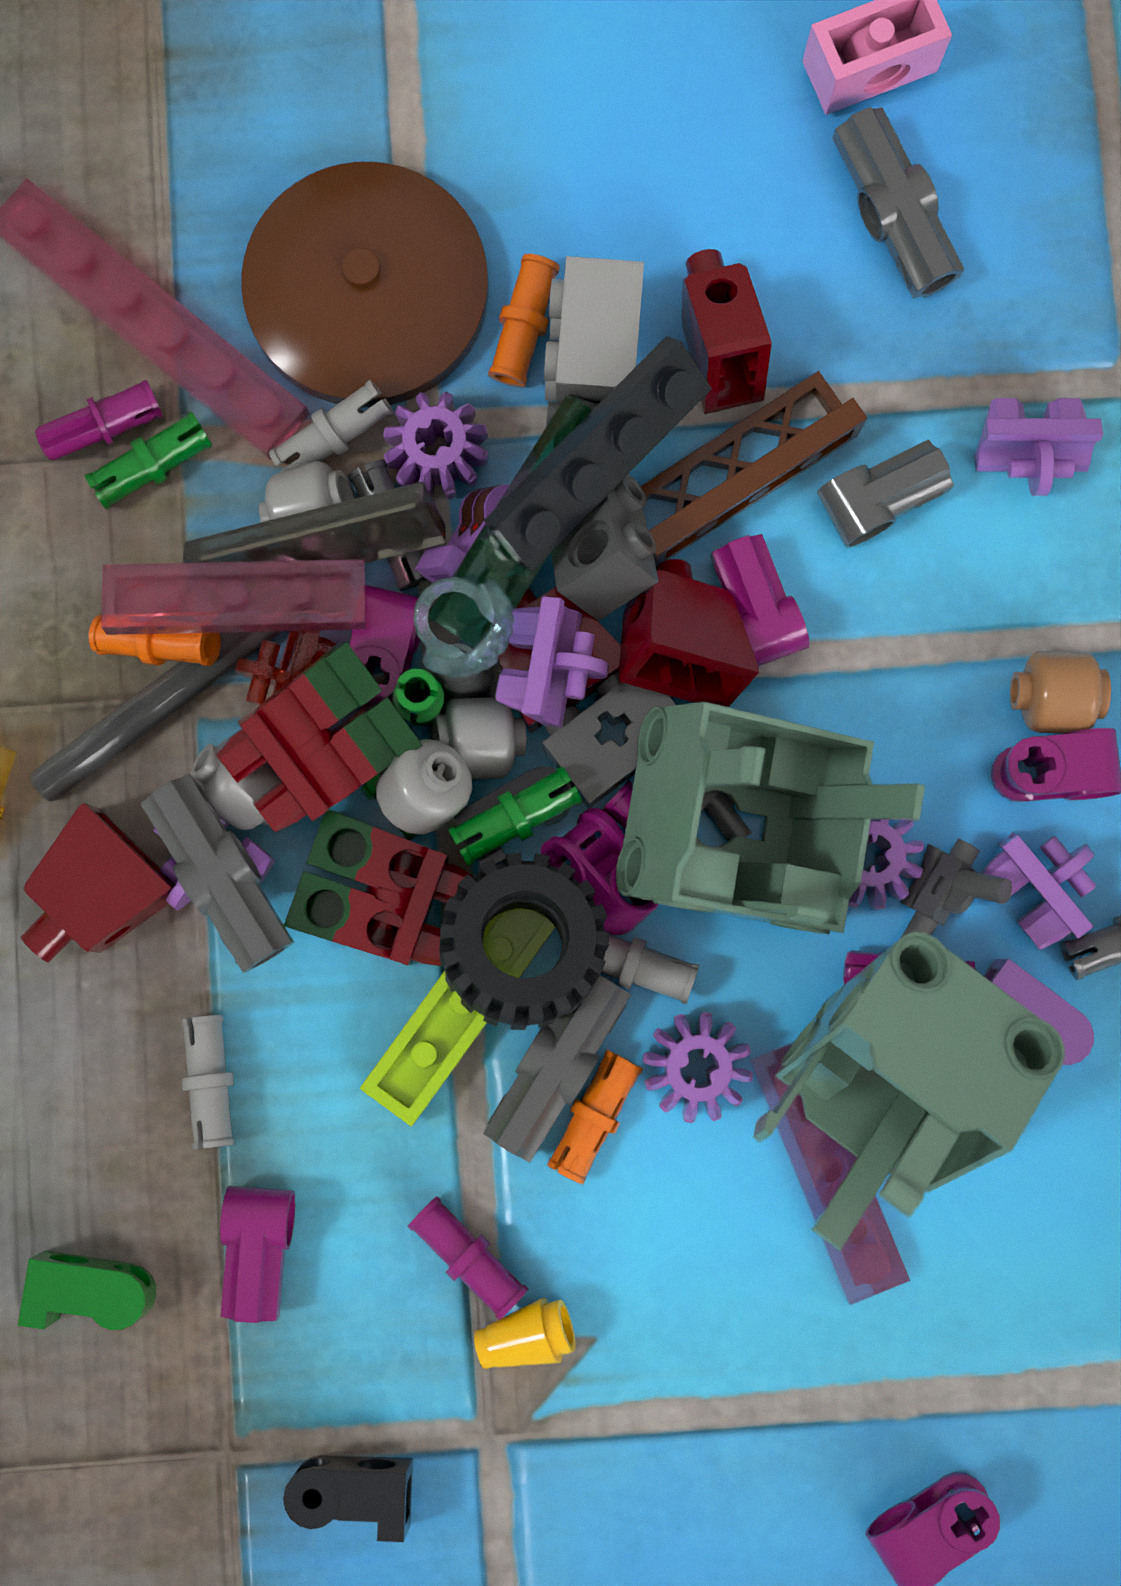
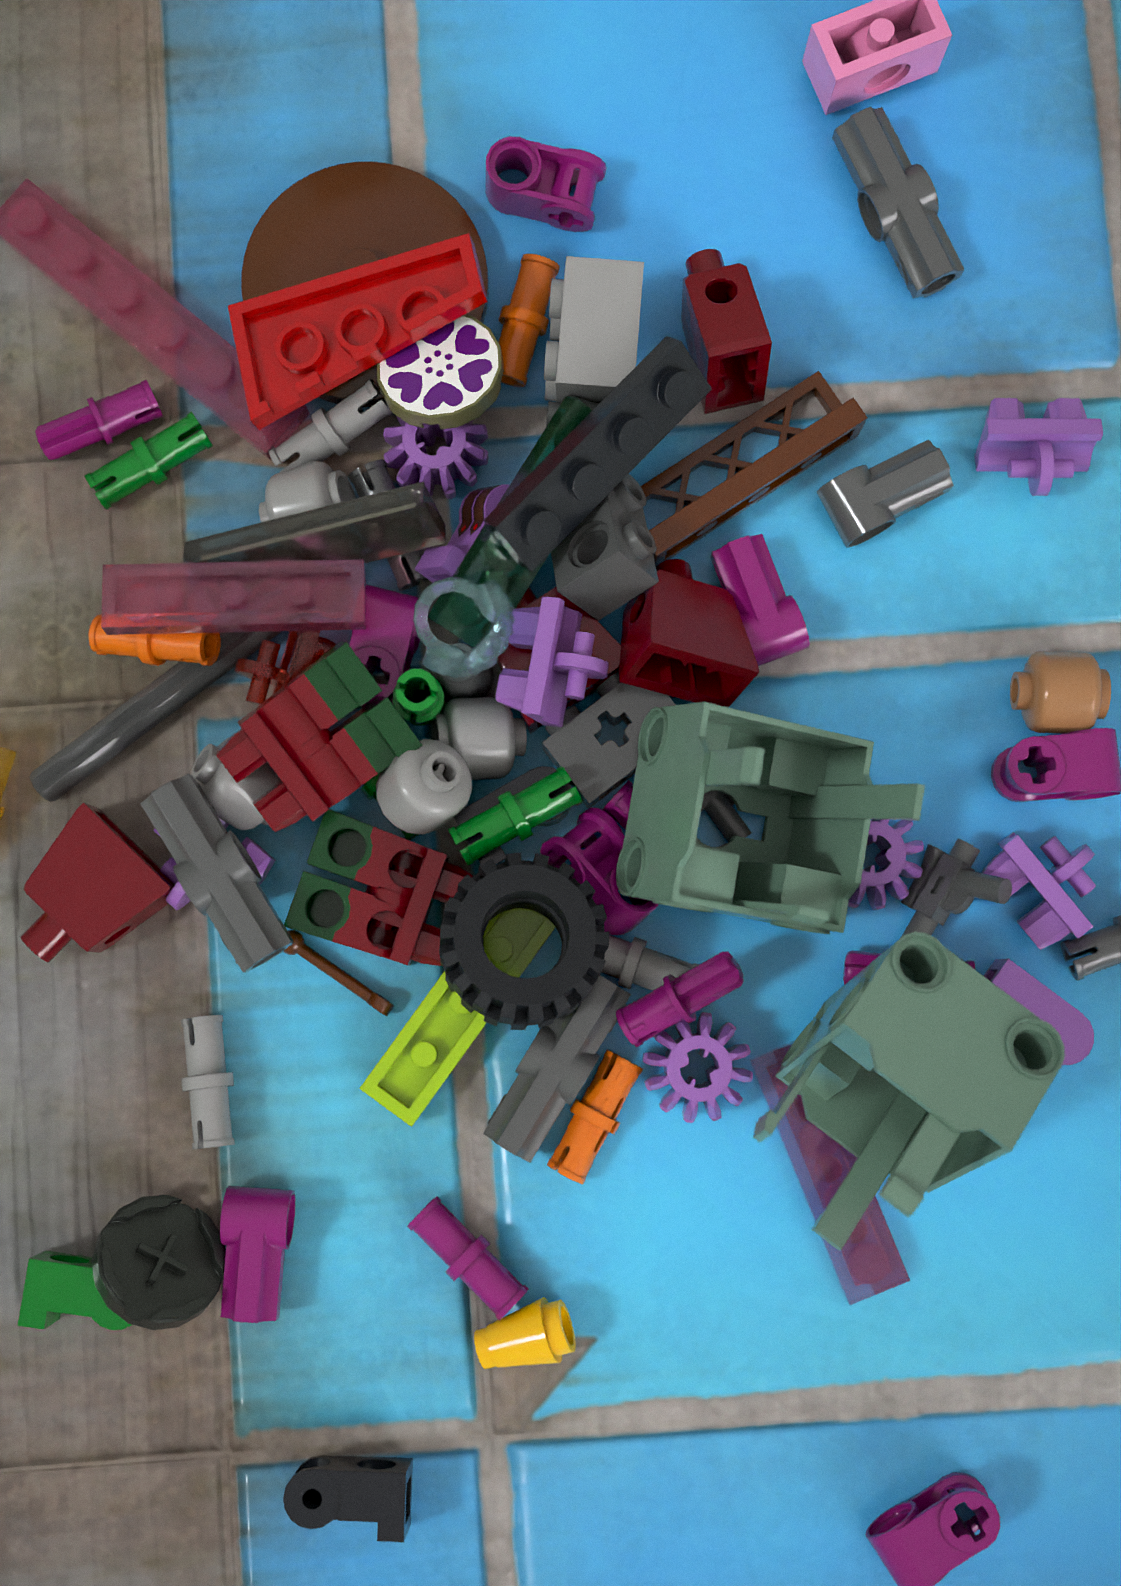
(158, 1262): none -> pearl dark grey tile
(339, 325): none -> red wing
(339, 975): none -> reddish brown hinge
(444, 376): none -> tile
(549, 182): none -> magenta piece
(680, 998): none -> magenta axle

